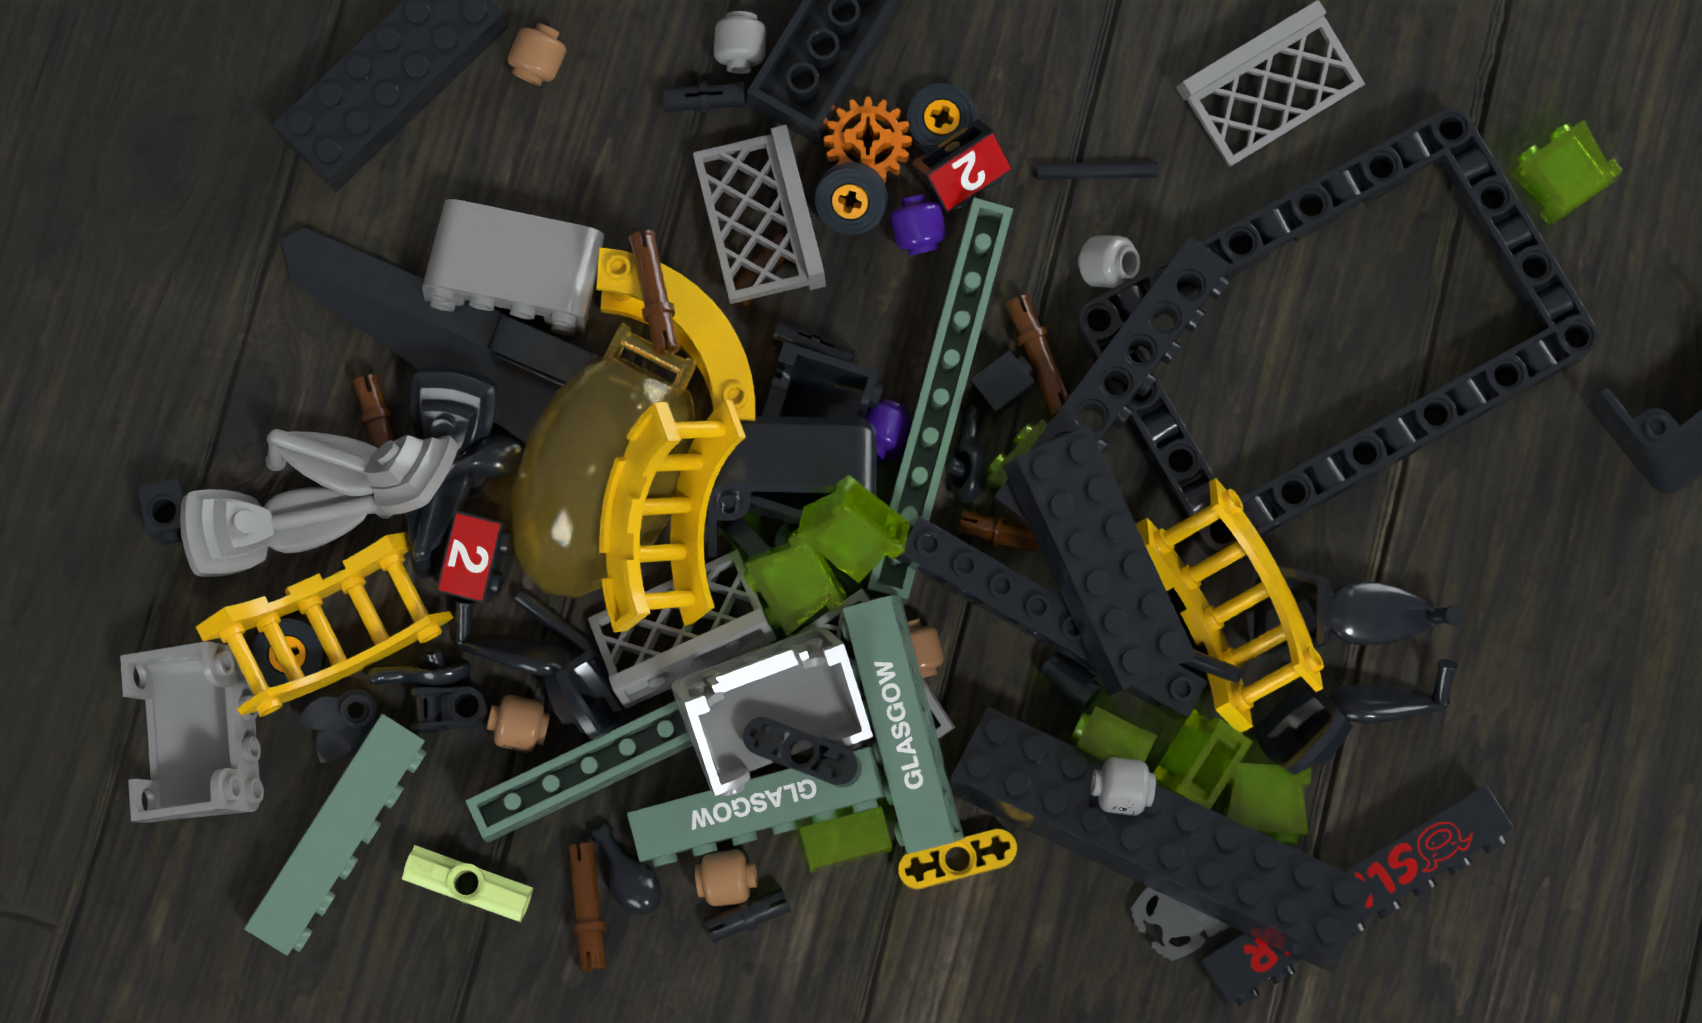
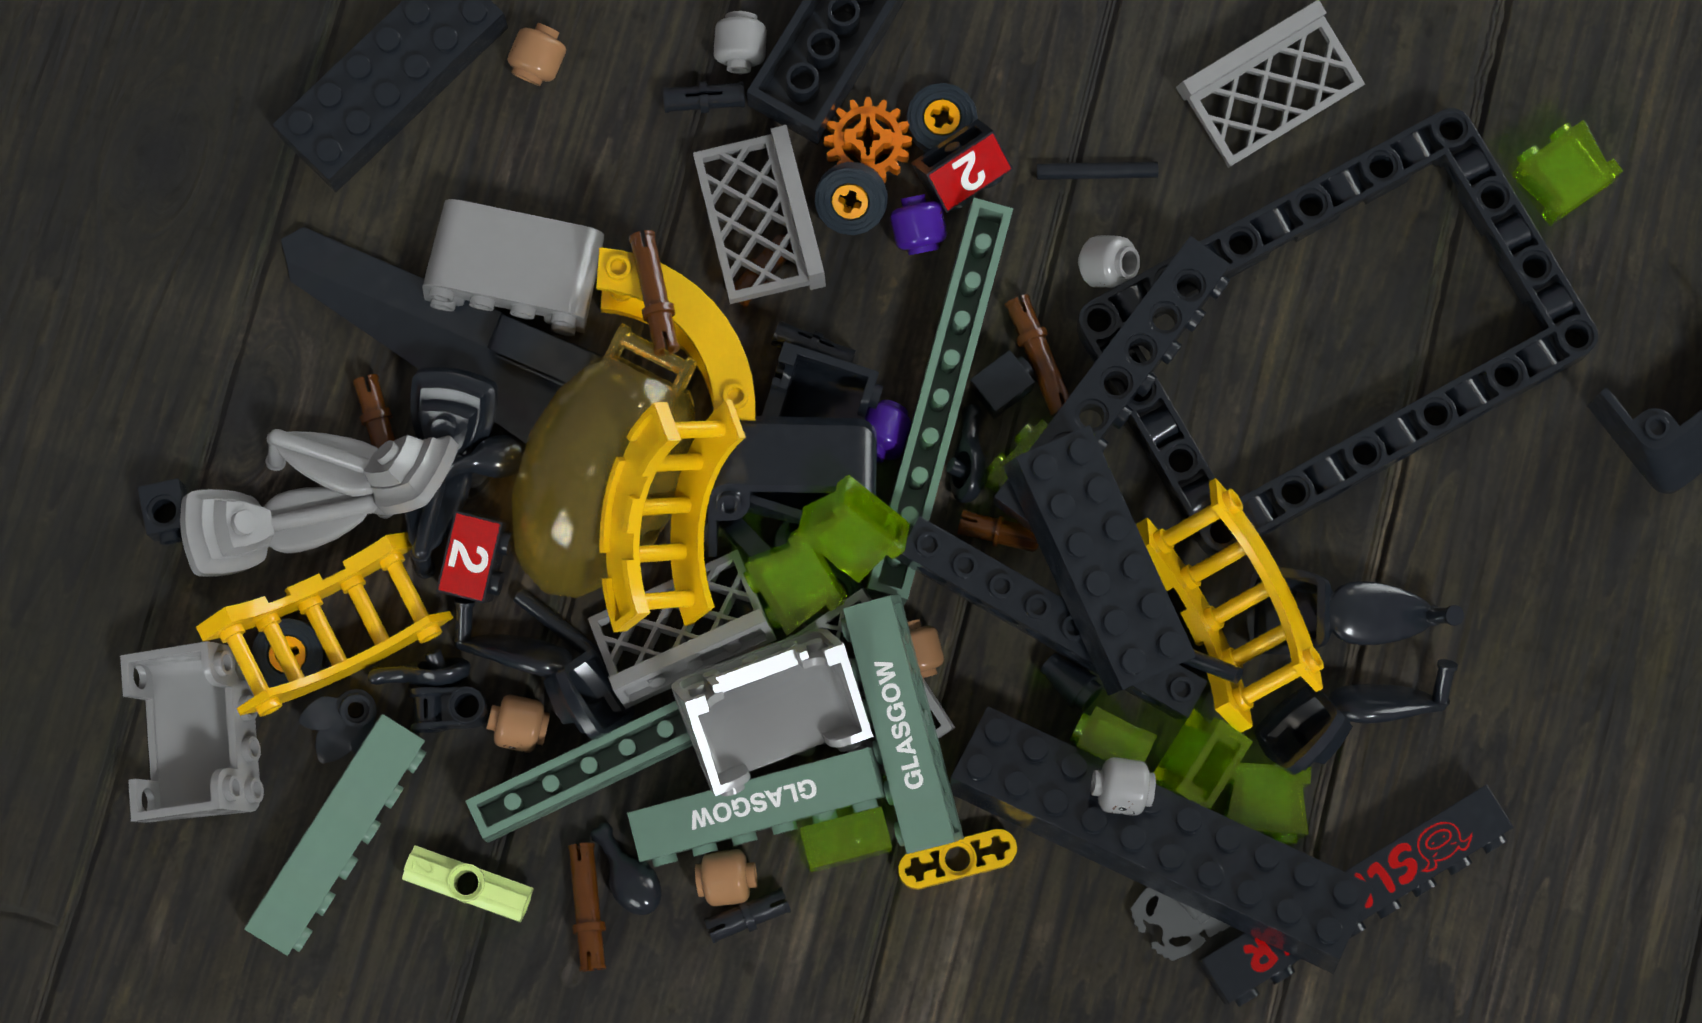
(778, 731): black beam -> none

